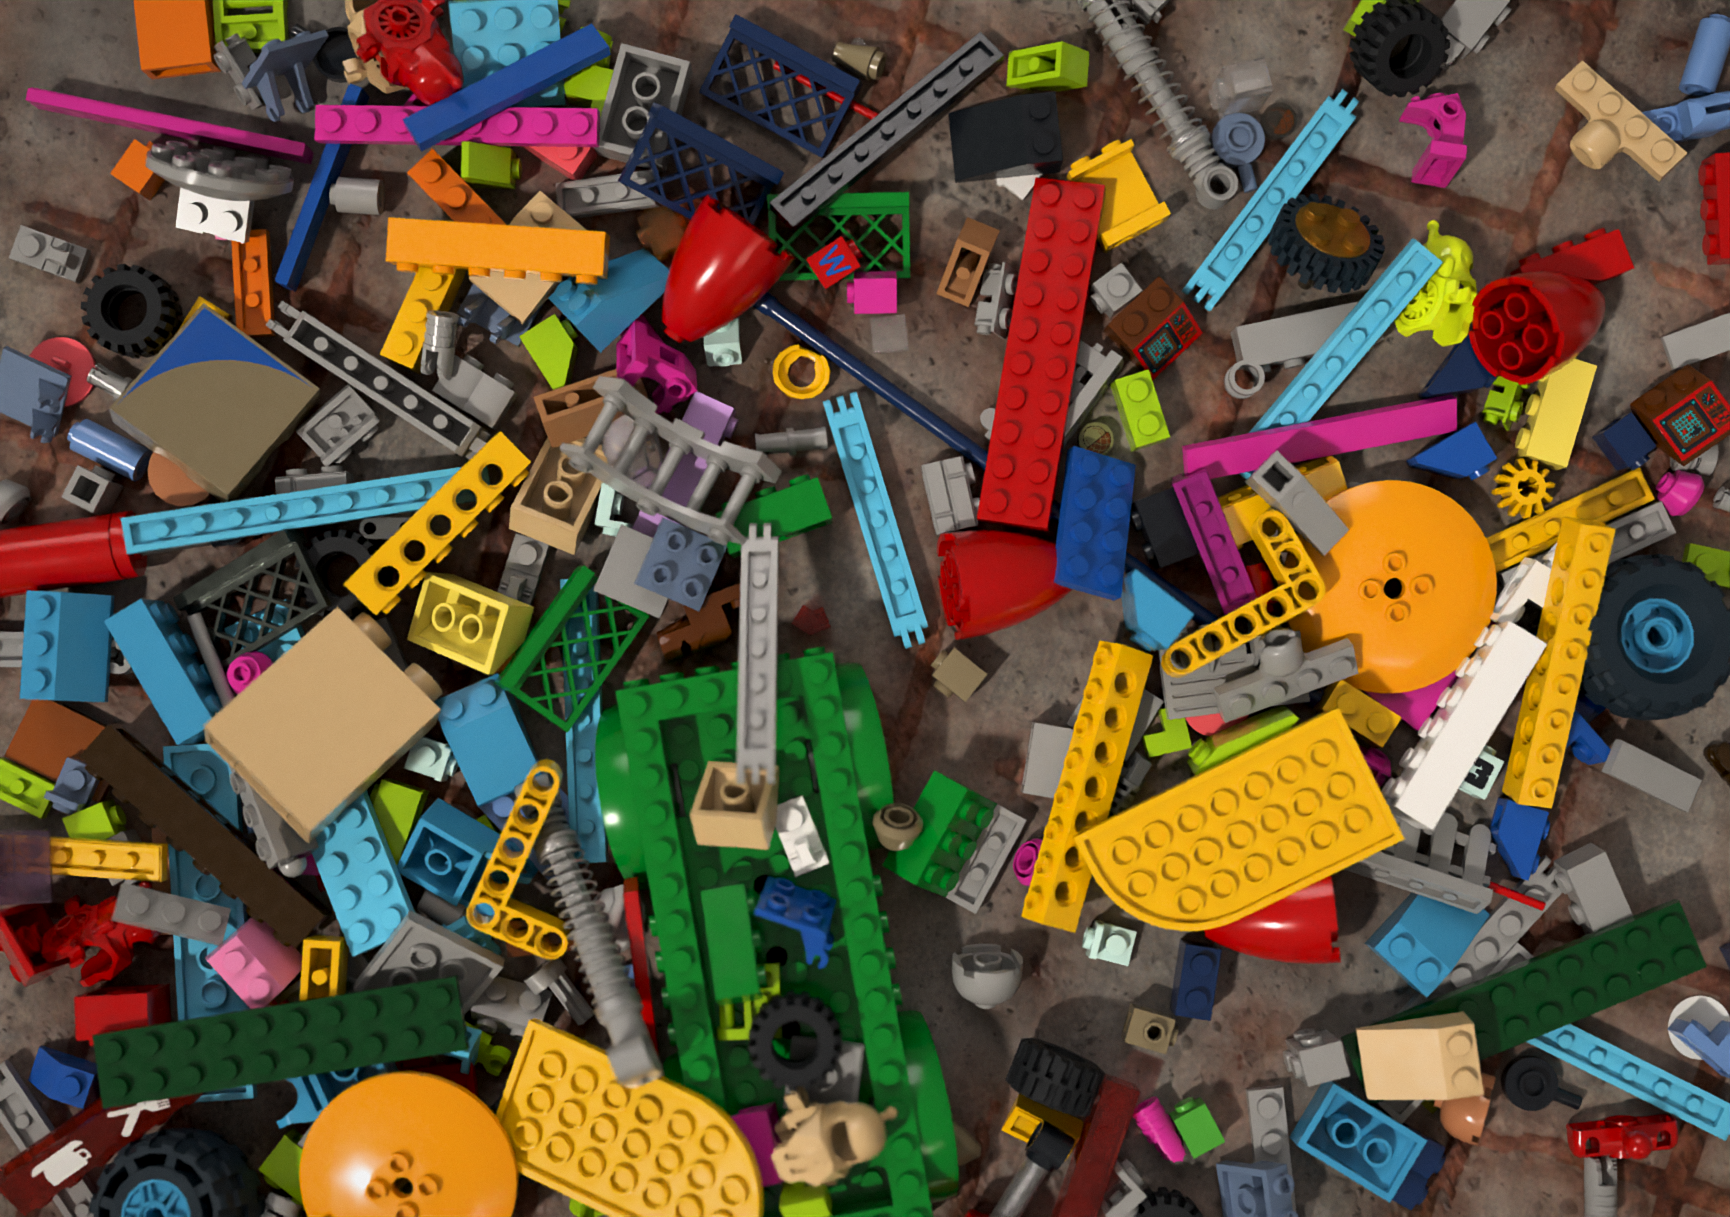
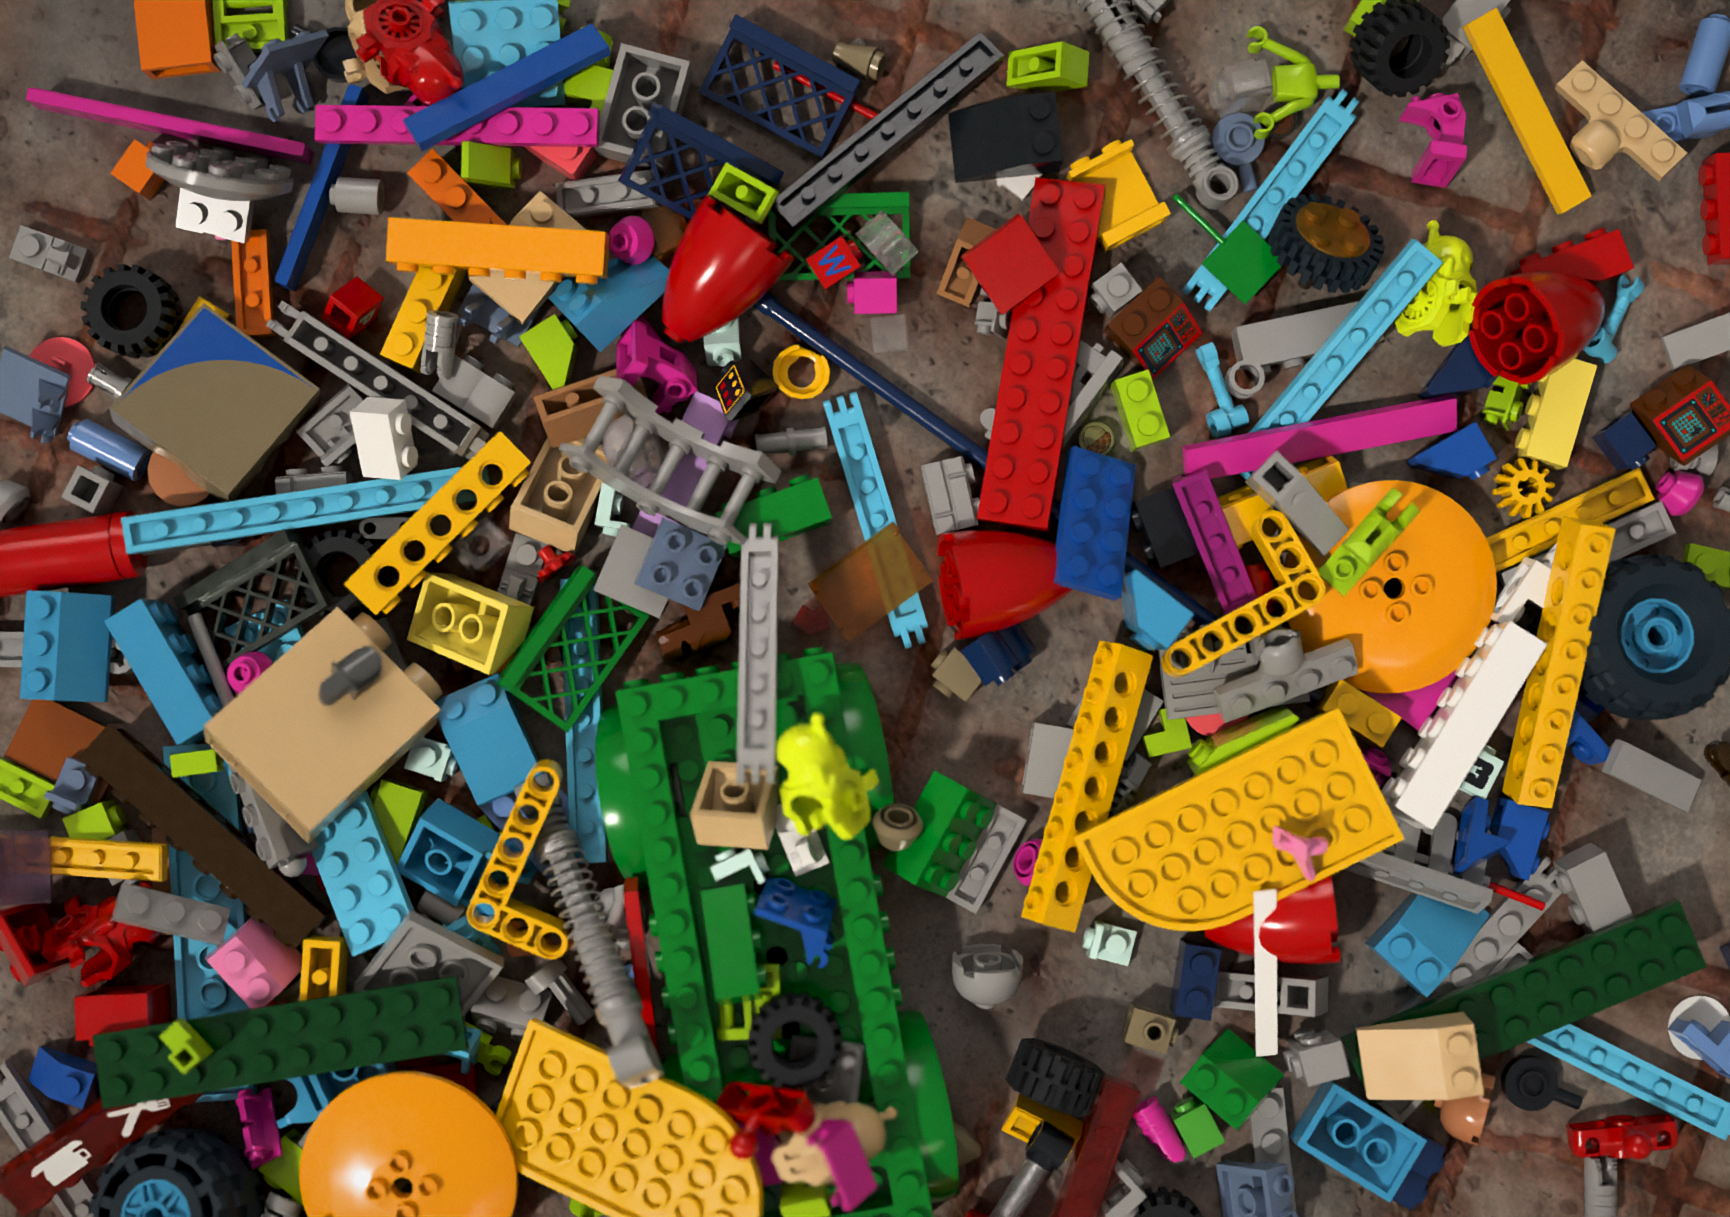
(187, 1046): none -> lime piece
(195, 763): none -> lime piece
(260, 1124): none -> dark pink hinge
(351, 675): none -> dark grey arm
(352, 307): none -> red brick
(384, 438): none -> white brick
(498, 542): none -> clear brick
(553, 563): none -> red plant
(632, 240): none -> dark pink cone
(732, 861): none -> light aqua bracket
(743, 193): none -> lime slope
(743, 388): none -> black slope
(766, 1109): none -> red piece
(822, 775): none -> neon yellow helmet
(845, 1161): none -> dark pink hinge
(870, 581): none -> clear orange piece
(887, 242): none -> clear brick
(999, 654): none -> dark blue brick
(1010, 264): none -> red tile
(1227, 416): none -> medium azure brick
(1232, 1079): none -> green slope
(1241, 259): none -> green piece
(1265, 980): none -> white sticker
(1290, 83): none -> lime piece
(1295, 992): none -> light grey slope
(1300, 848): none -> bright pink piece
(1366, 544): none -> lime plate
(1473, 841): none -> blue slope
(1526, 111): none -> yellow tile
(1601, 345): none -> medium azure brick

